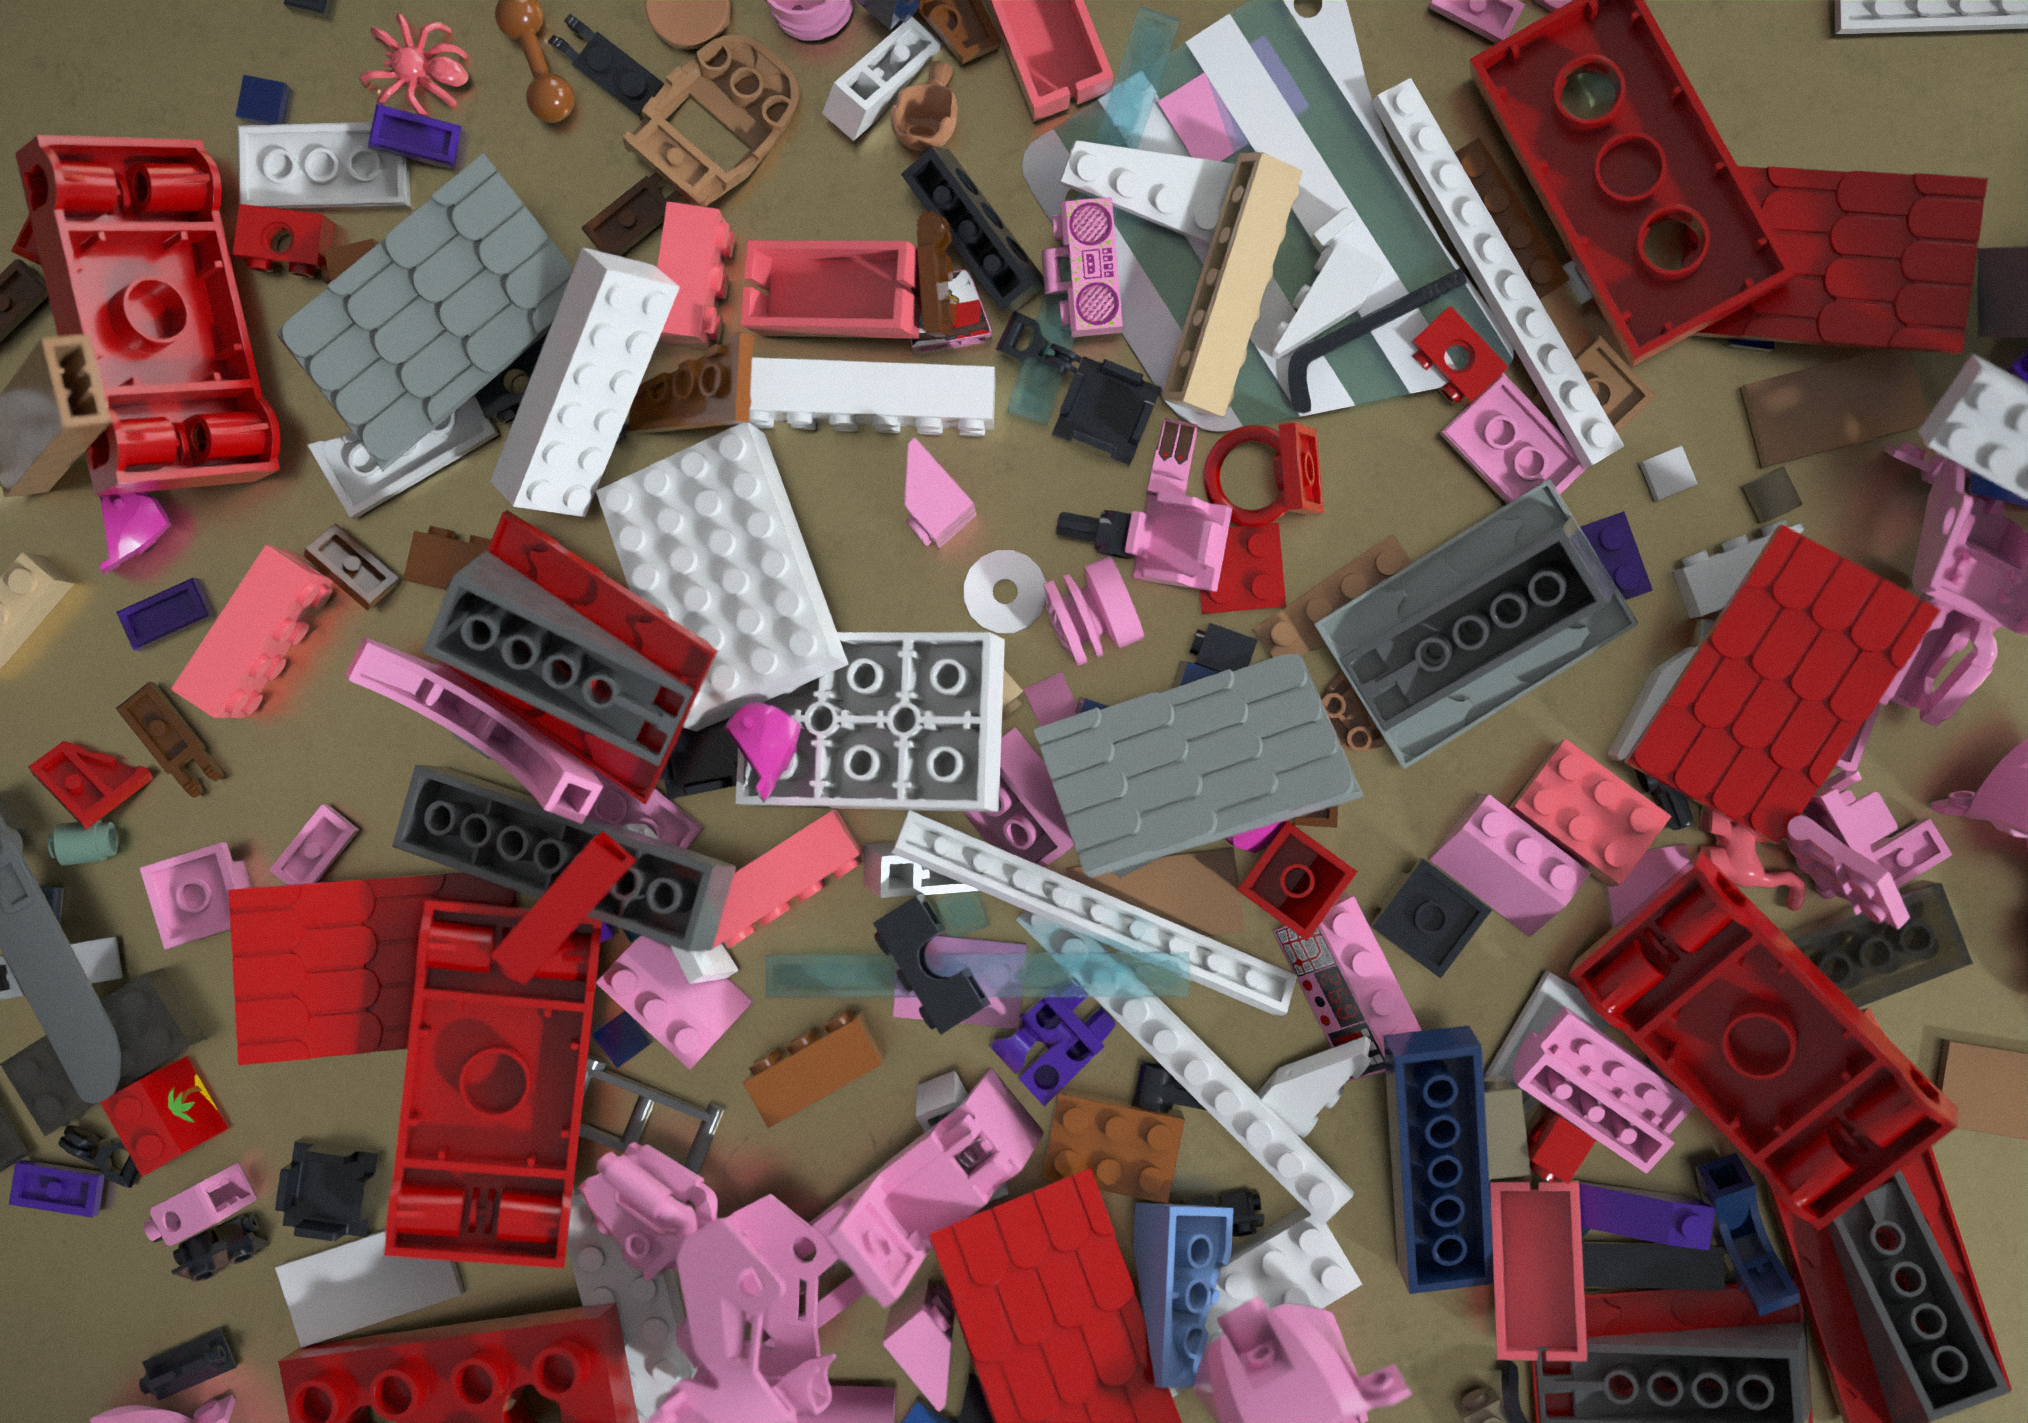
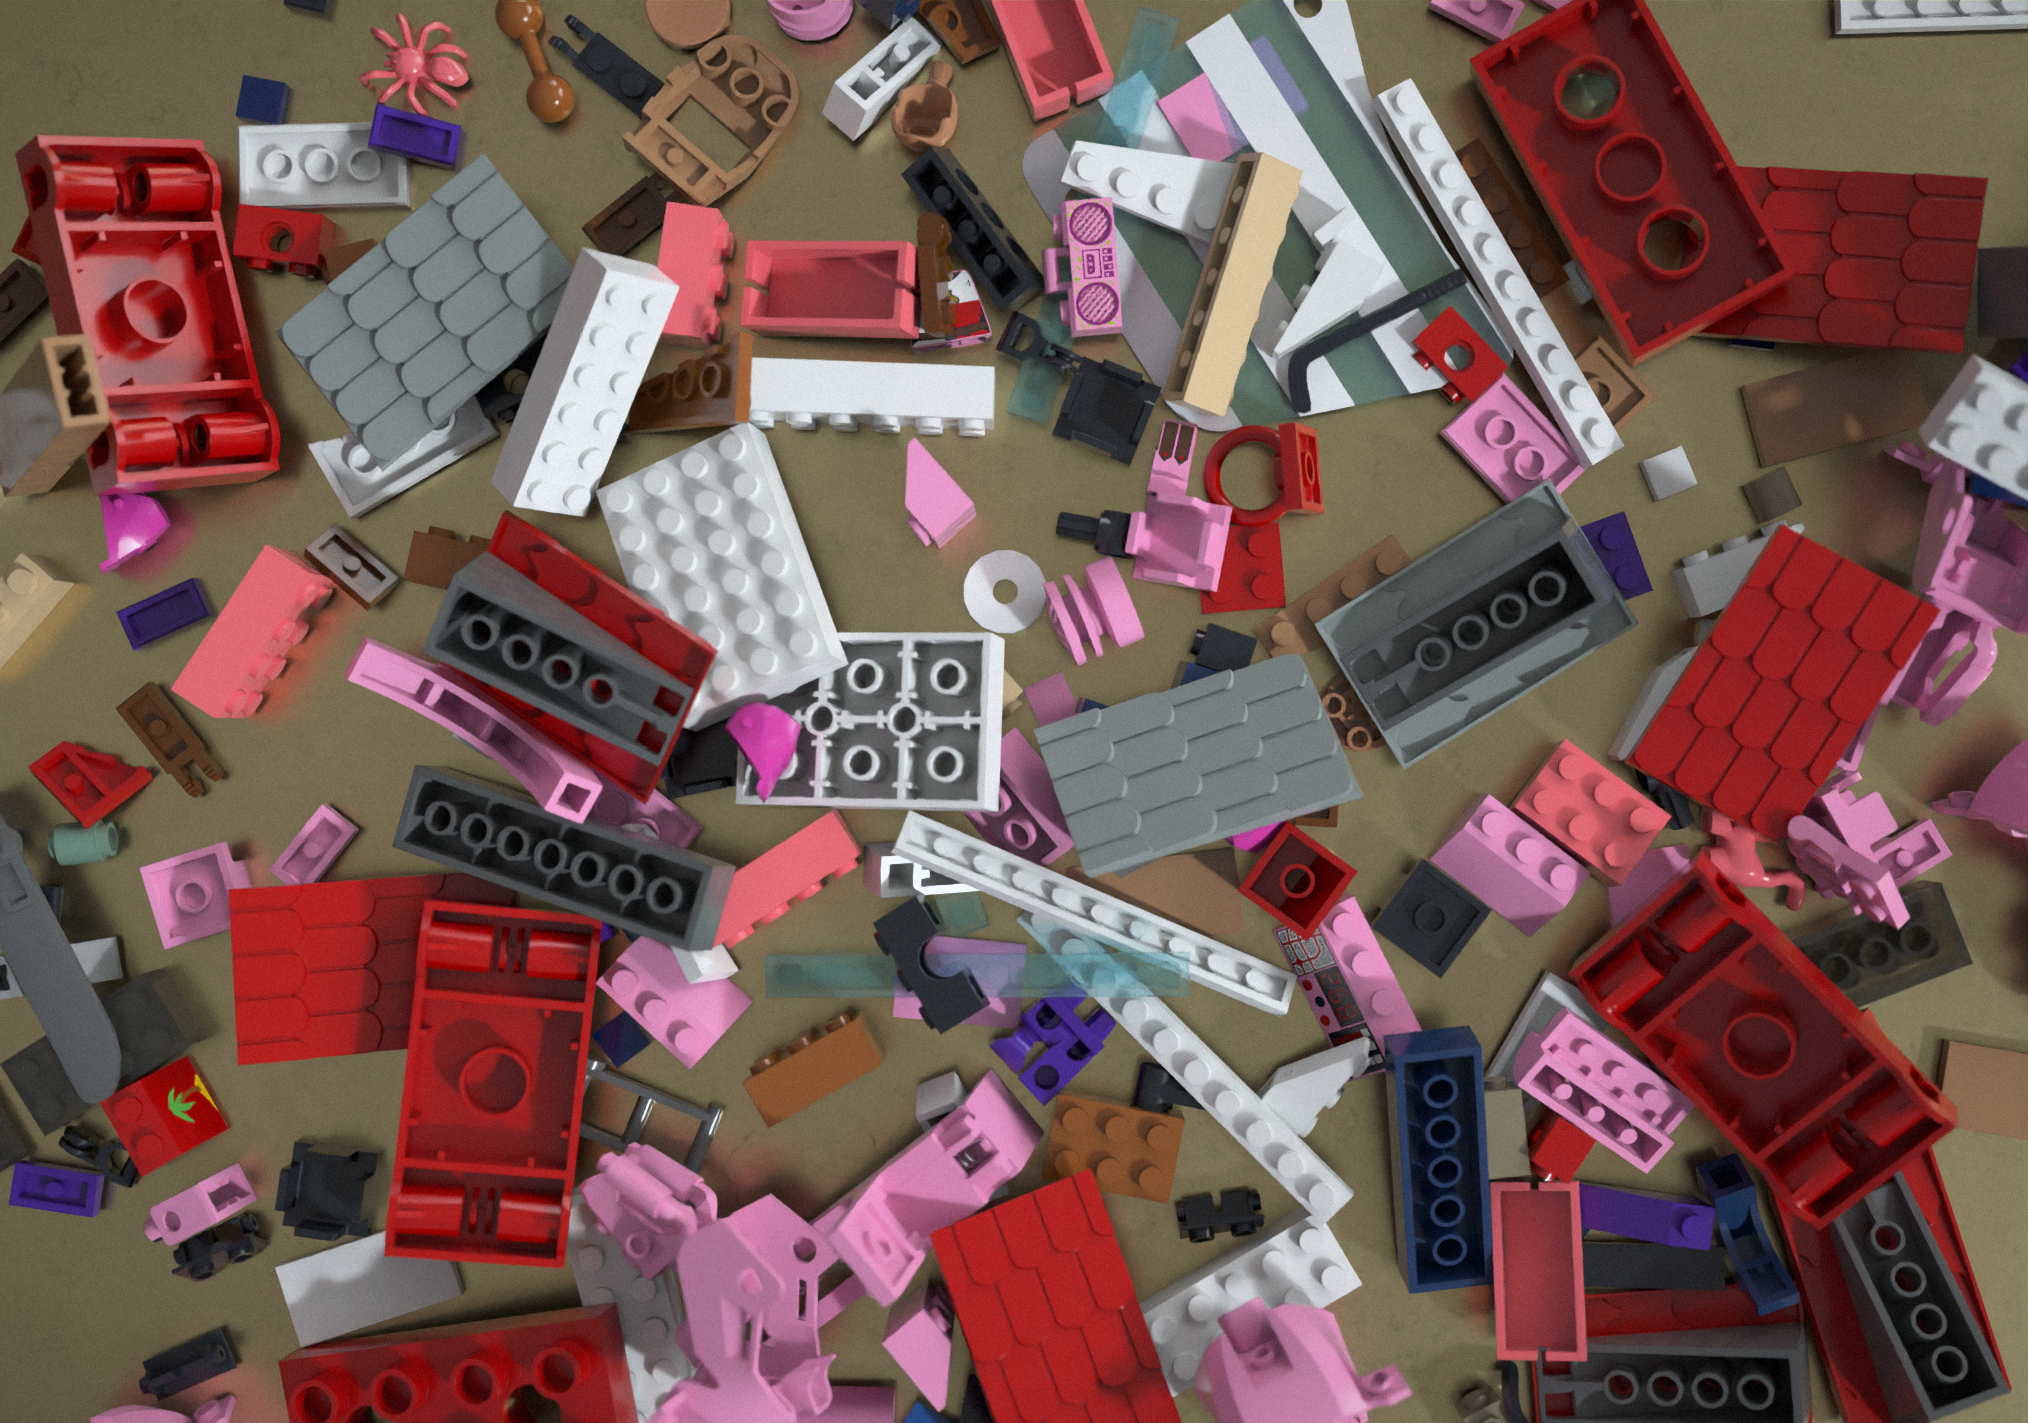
(562, 908): red brick -> none
(1177, 1271): medium blue wedge -> none

